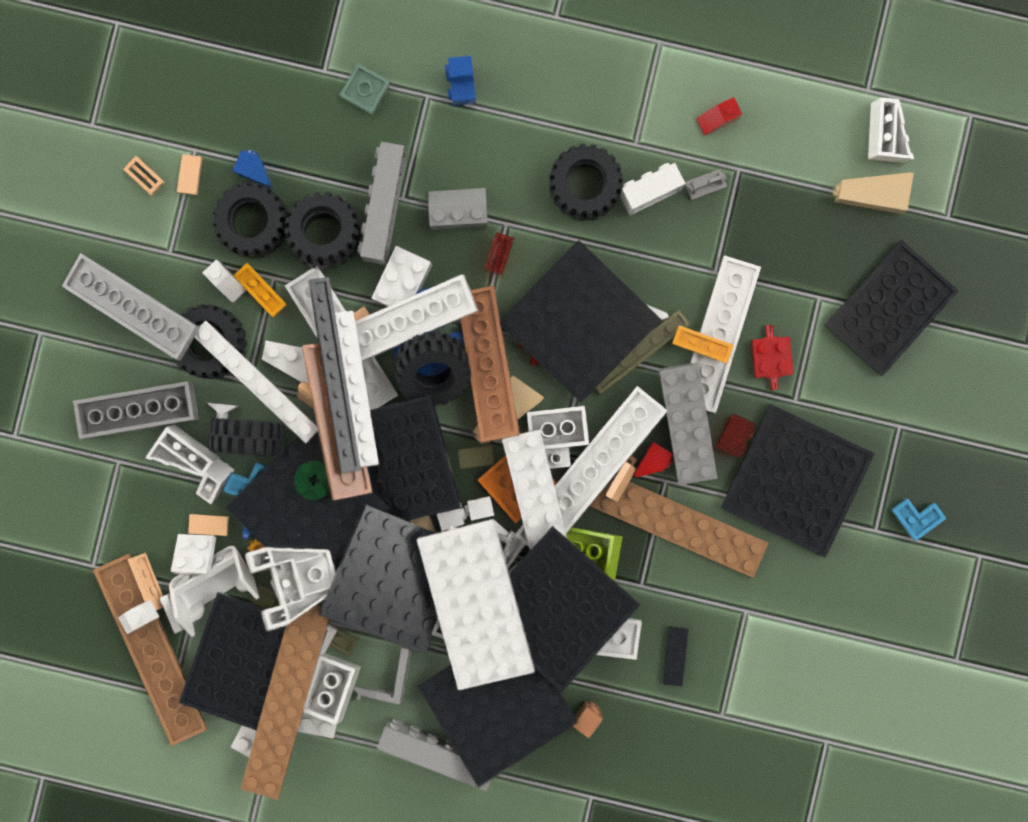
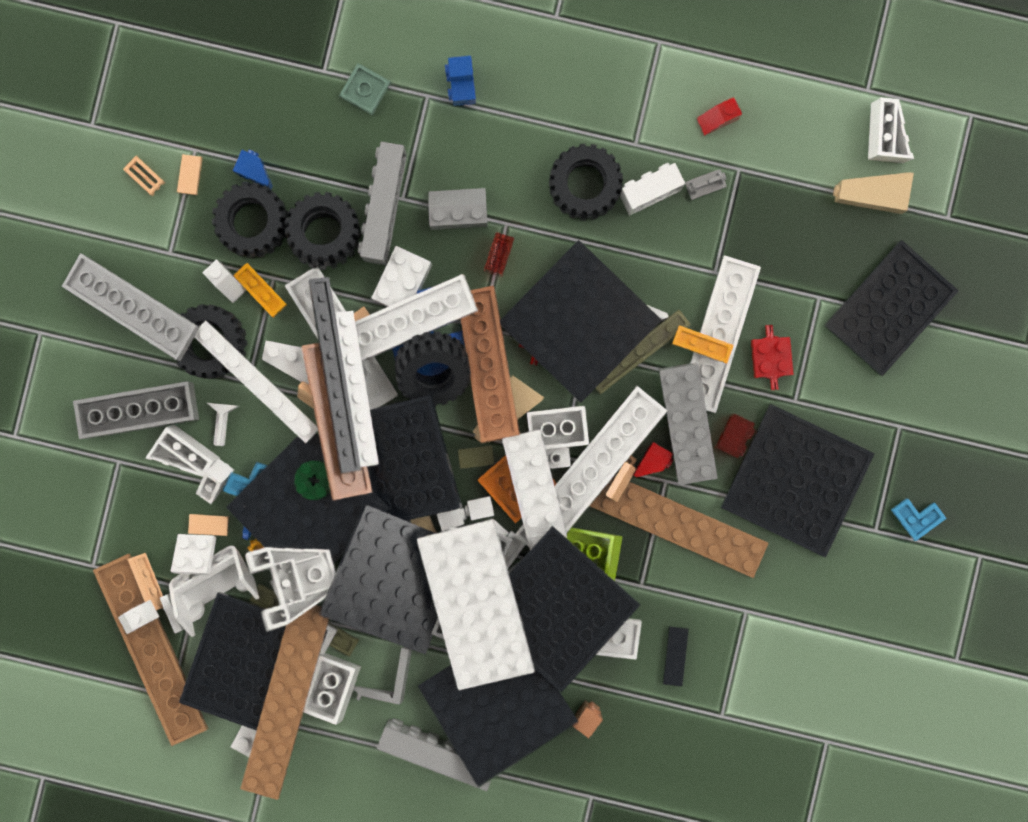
(246, 437): black tyre -> none
(316, 726): white plate -> none

